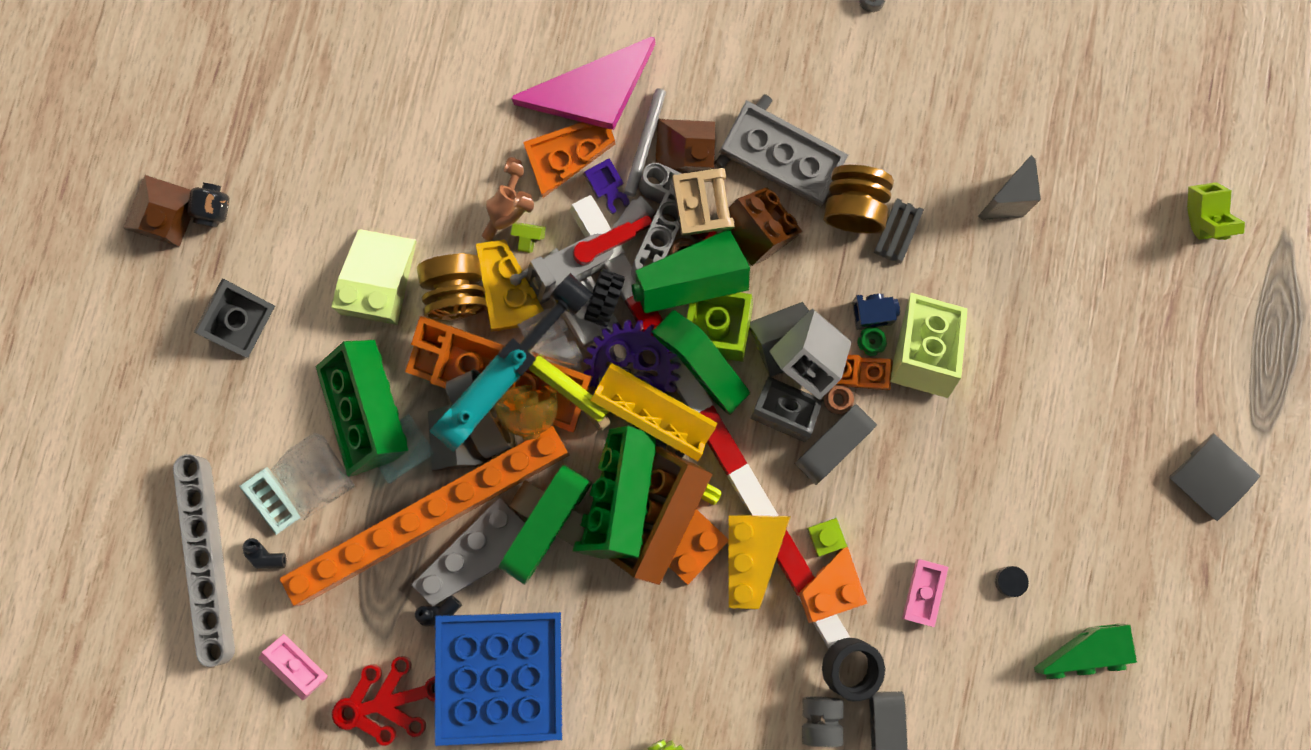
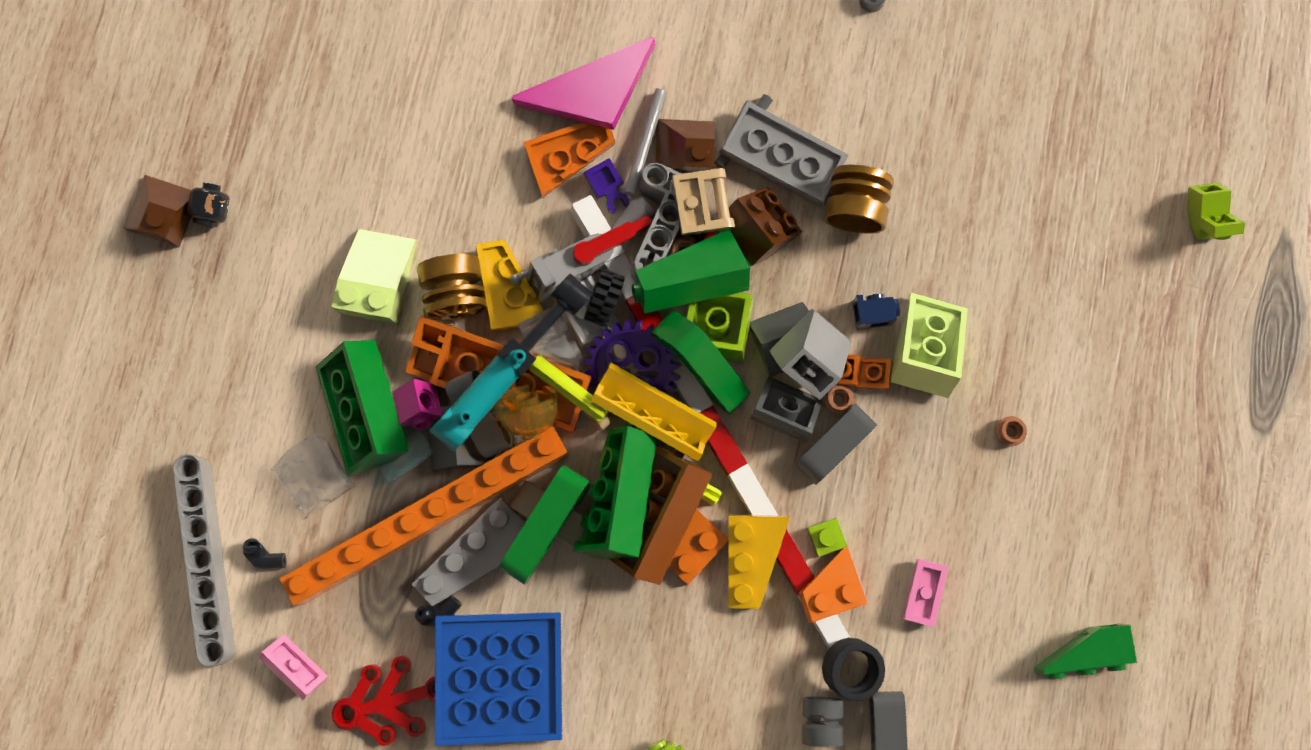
(234, 318): dark grey slope -> none
(247, 488): light aqua slope -> none
(417, 404): none -> dark pink brick
(503, 204): nougat piece -> none
(527, 235): lime tile -> none
(875, 334): green plate -> none
(908, 209): dark grey tile -> none
(1012, 581): black tile -> none
(1017, 195): dark grey slope -> none
(1019, 427): none -> nougat plate
(1215, 477): dark grey slope -> none

